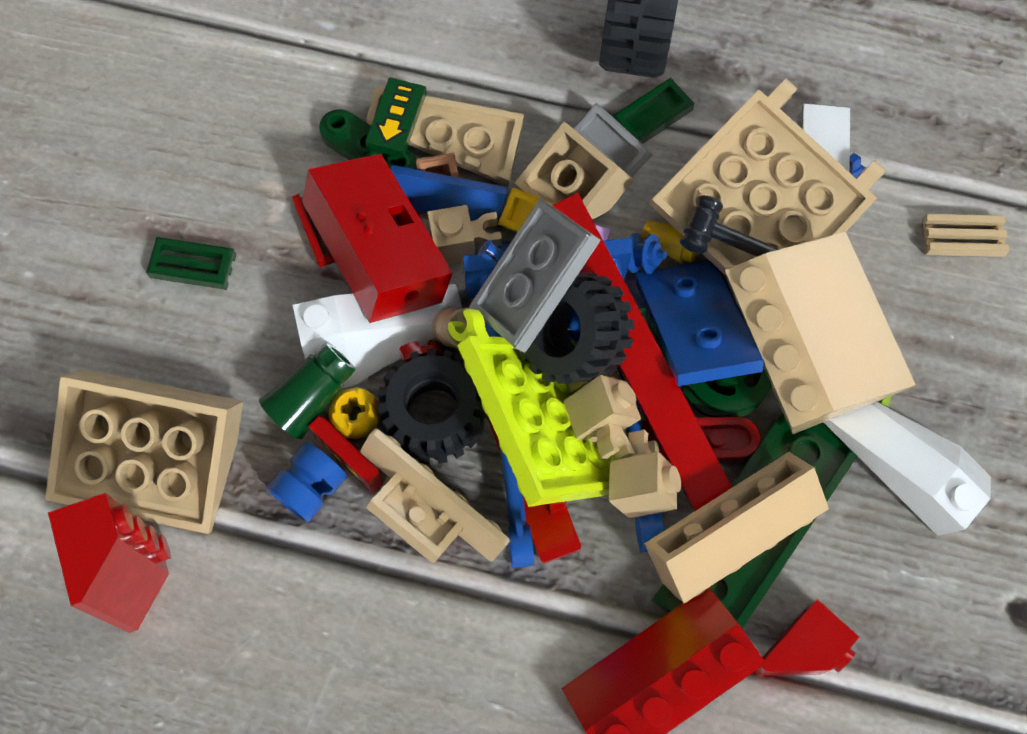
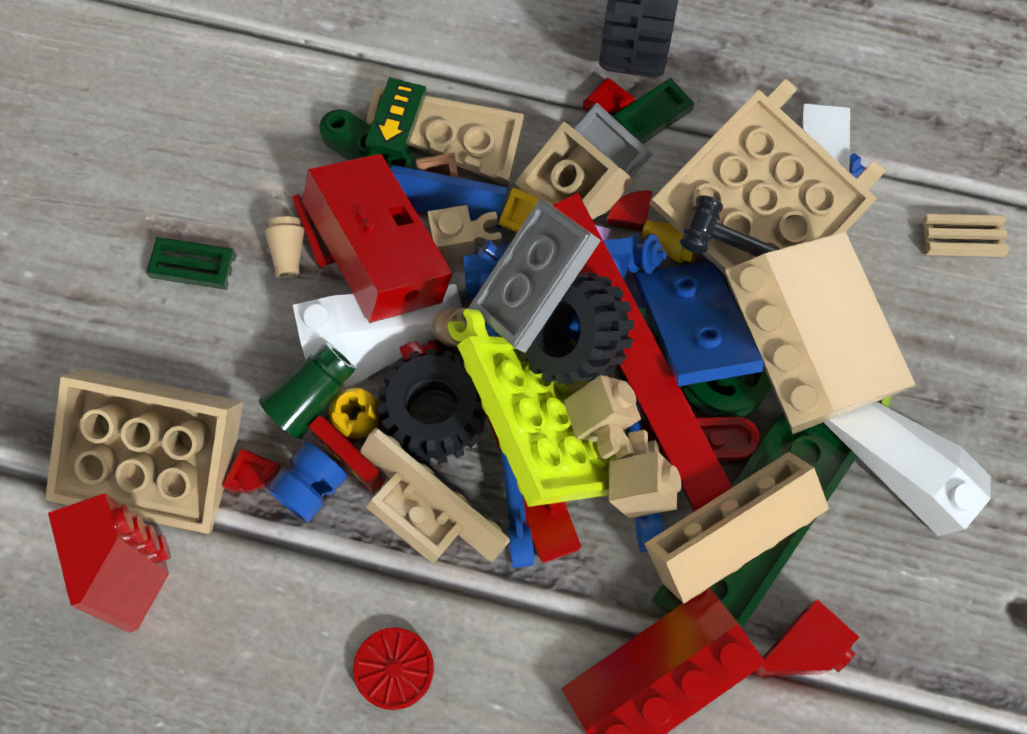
(249, 472): none -> red tile
(285, 245): none -> tan cone
(393, 668): none -> red wheel
(609, 97): none -> red tile
(631, 210): none -> red tile

